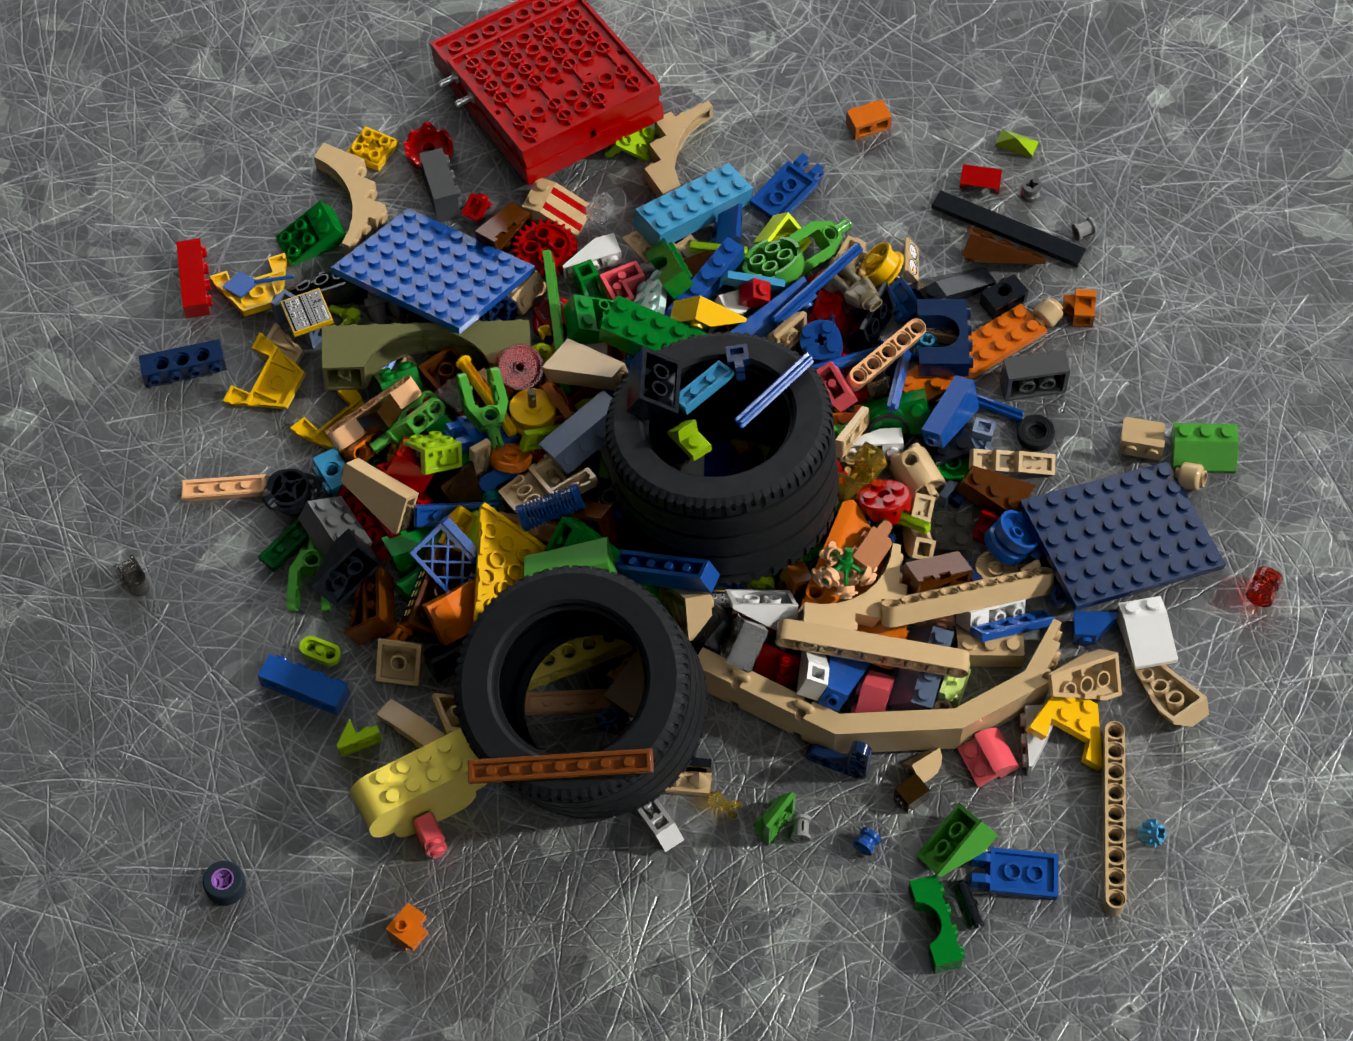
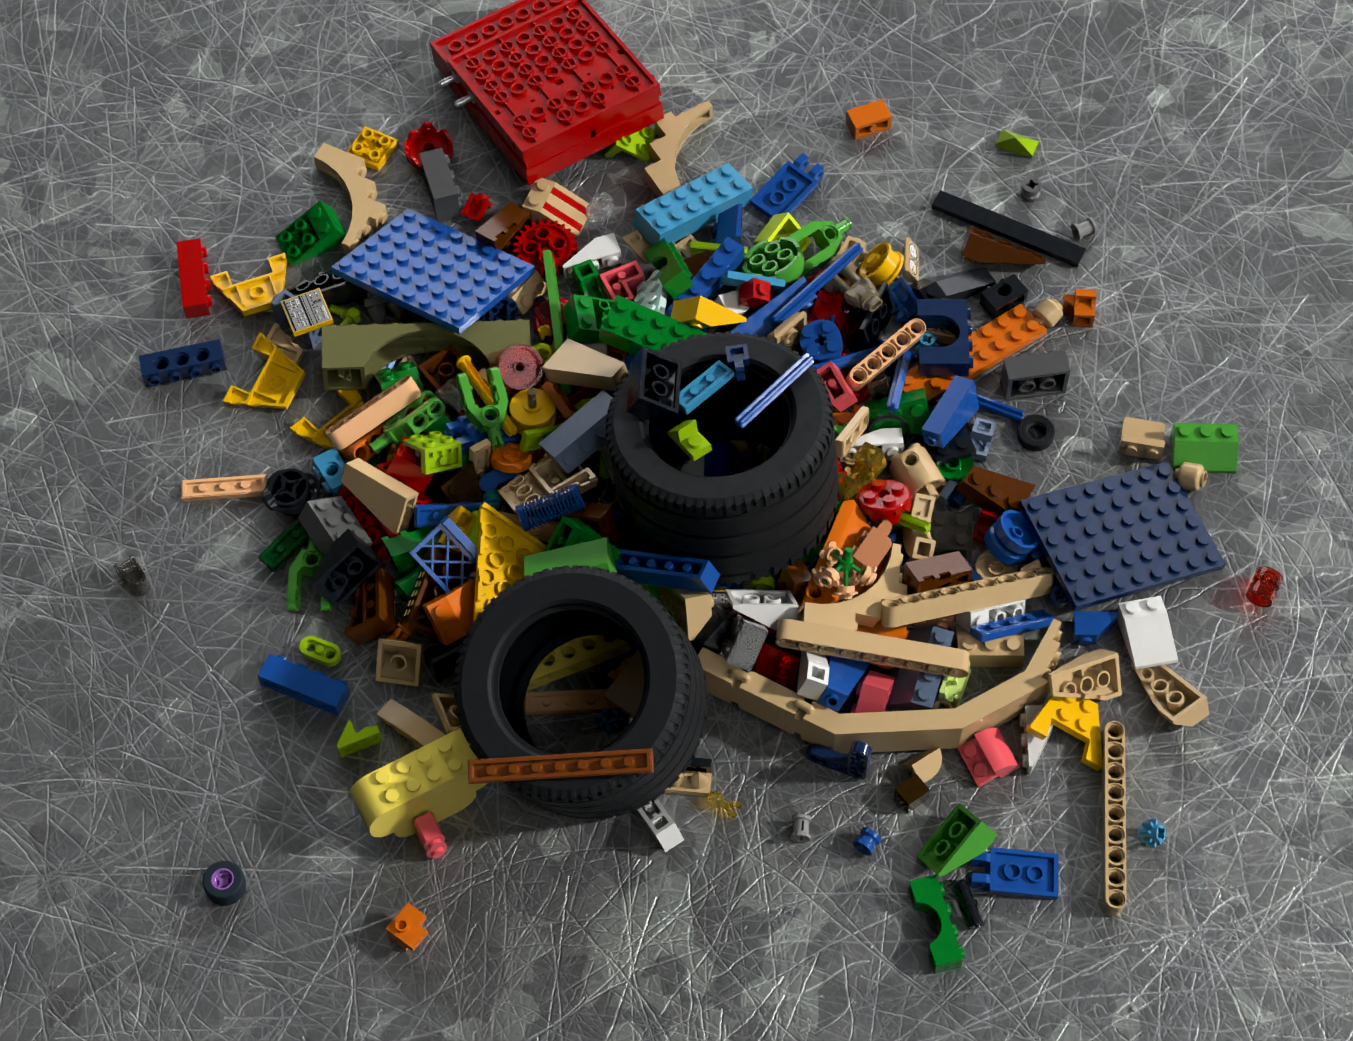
(242, 283): blue piece -> none
(380, 415): dark brown slope -> none
(776, 815): bright green slope -> none
(981, 177): red hinge -> none
(1013, 461): tan slope -> none

